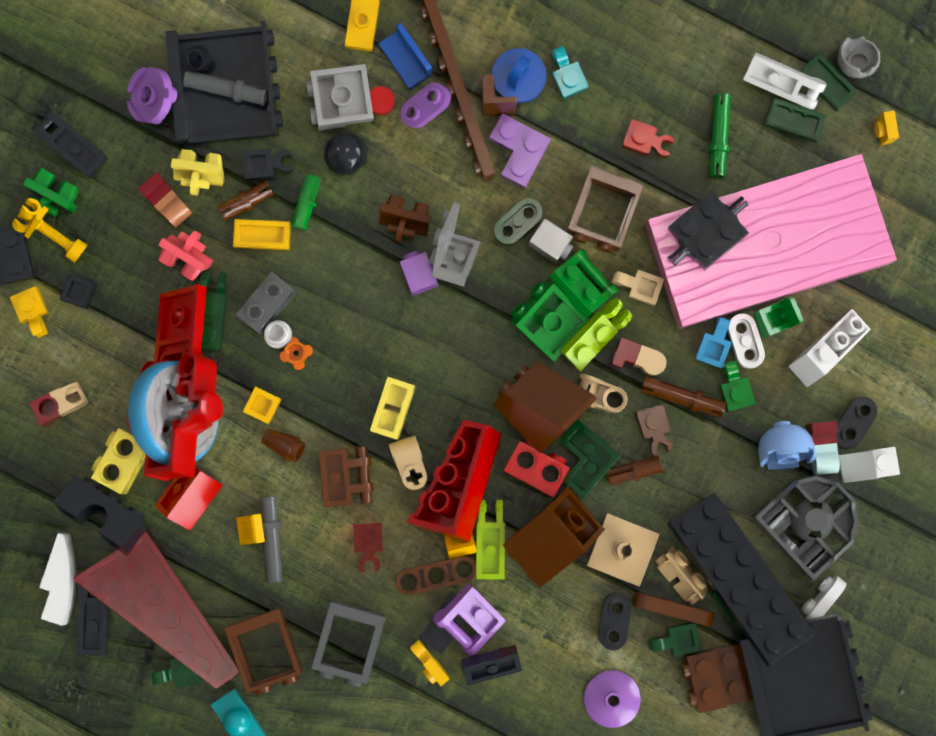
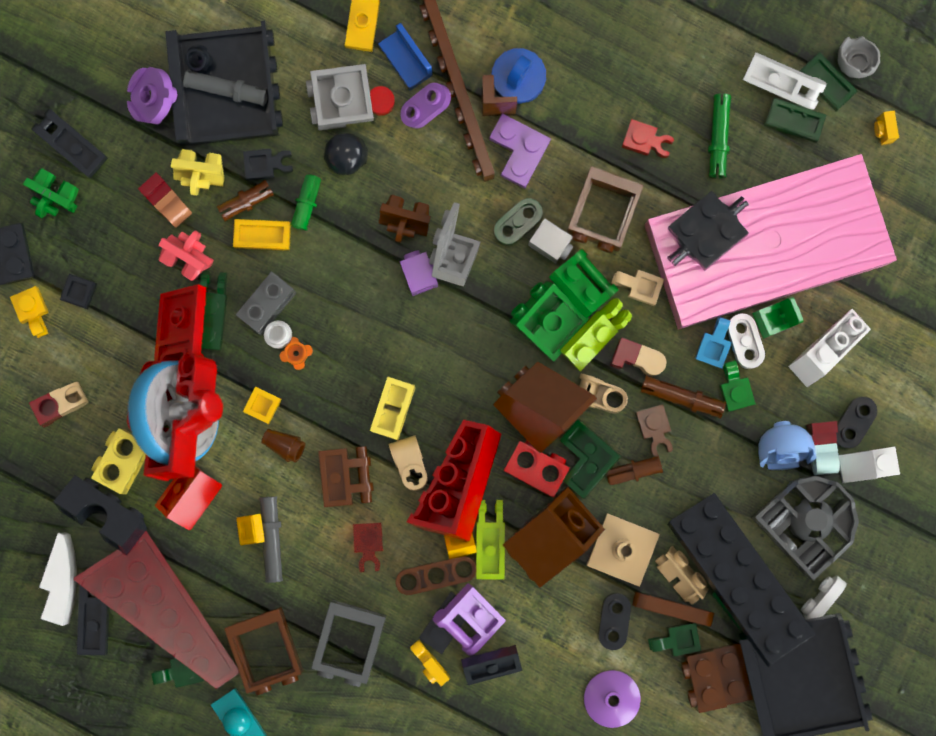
(34, 221): yellow bar -> none
(568, 77): plate -> none

